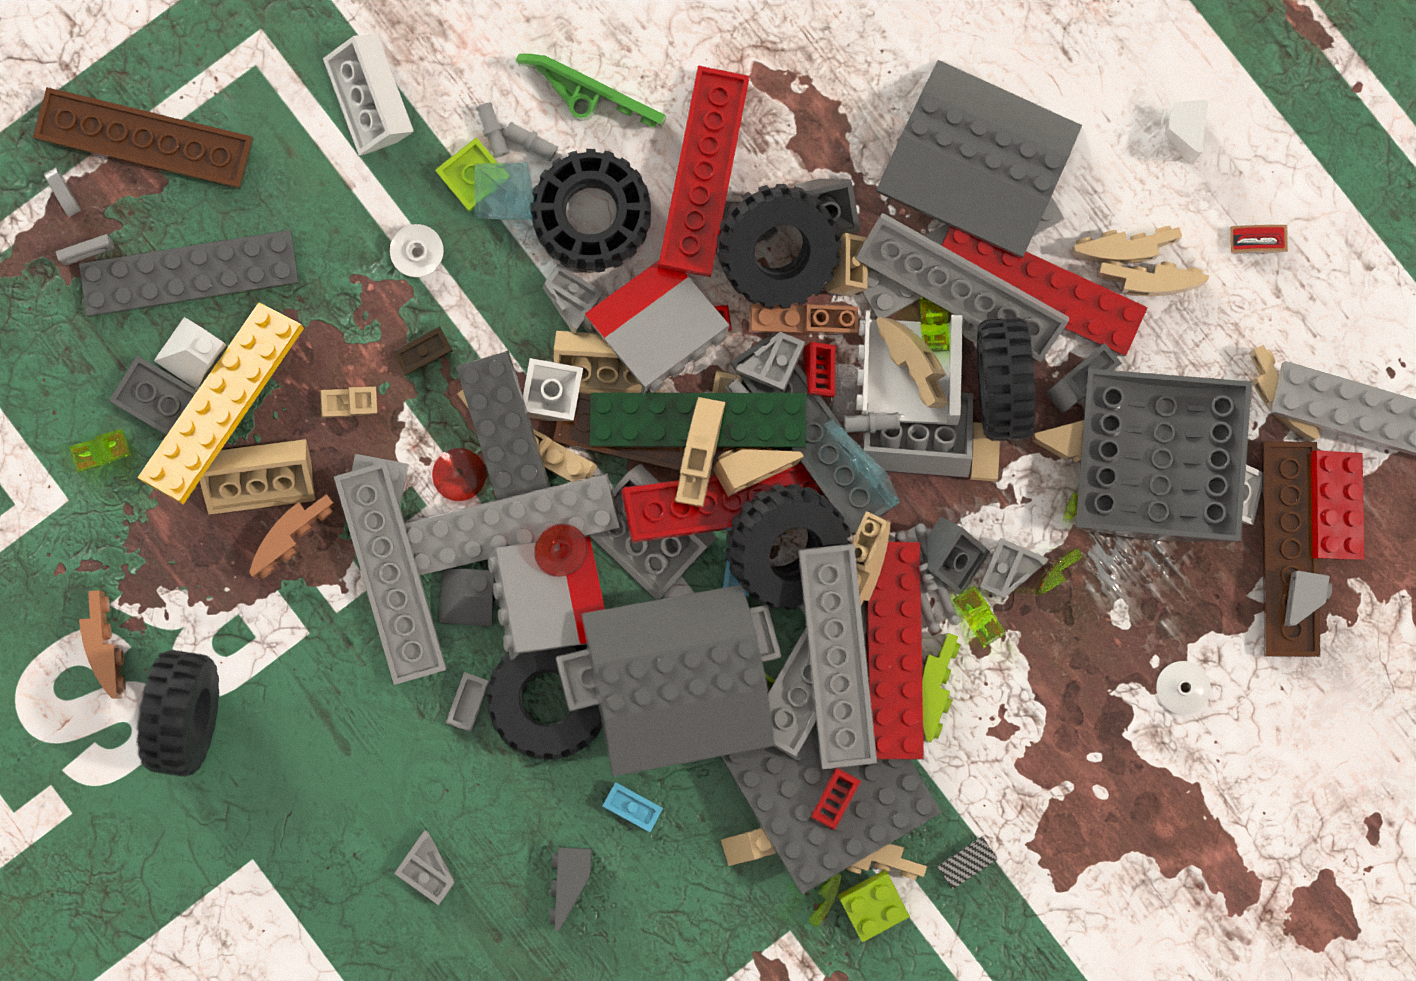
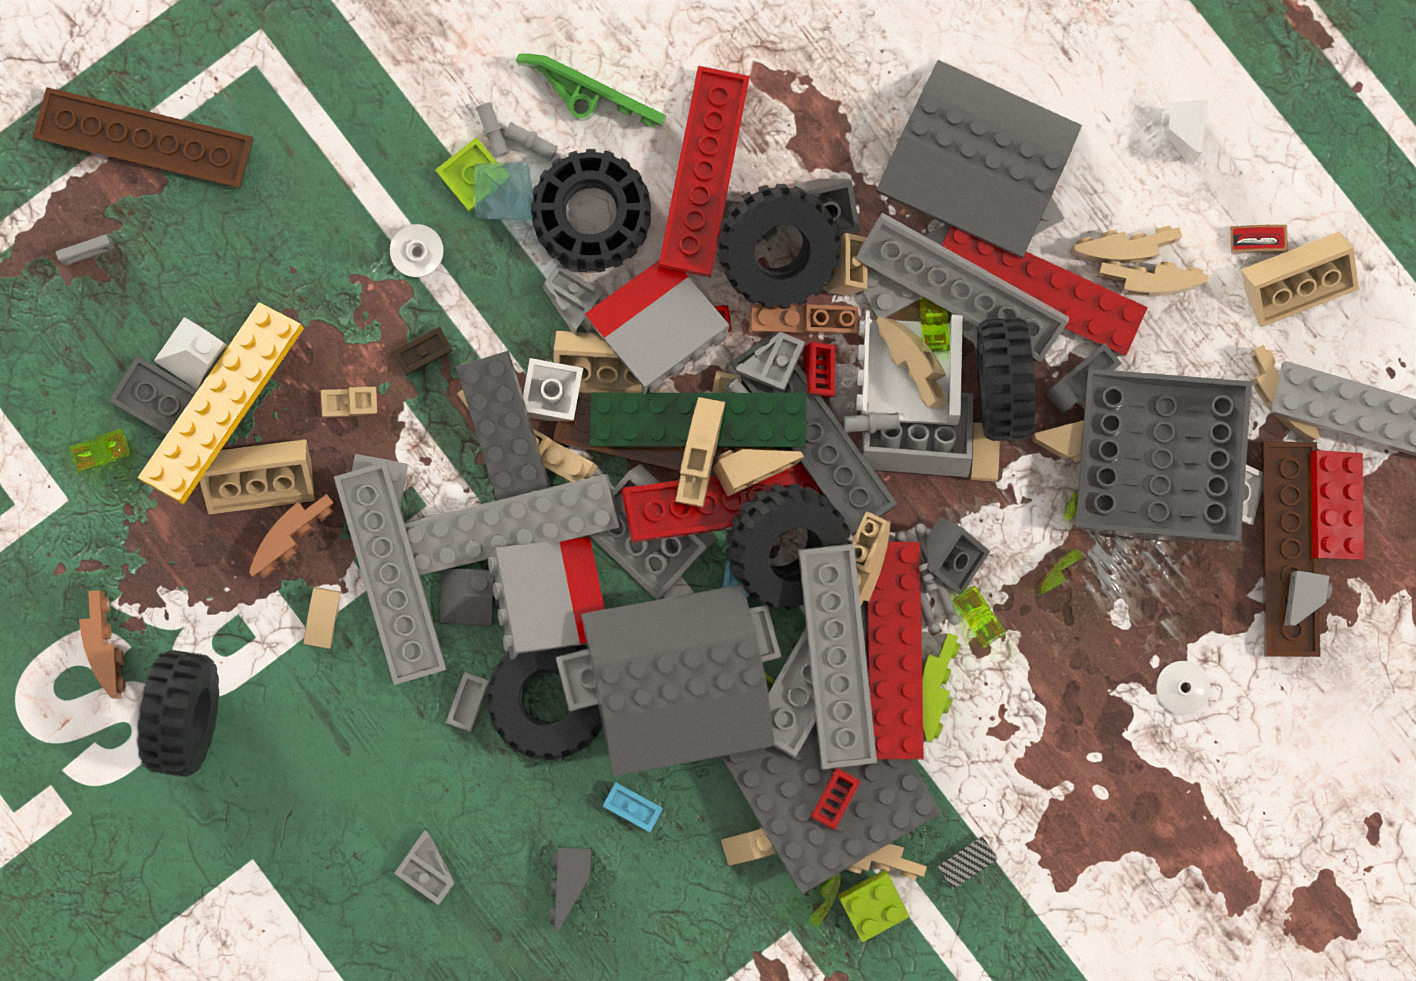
(62, 192): light grey beam -> none
(189, 273): dark grey plate -> none
(322, 617): none -> tan slope
(368, 93): white slope -> none
(459, 488): clear red dish -> none
(566, 559): clear red dish -> none
(862, 462): clear light blue wing -> none
(1009, 568): light grey wing -> none
(1300, 278): none -> tan slope

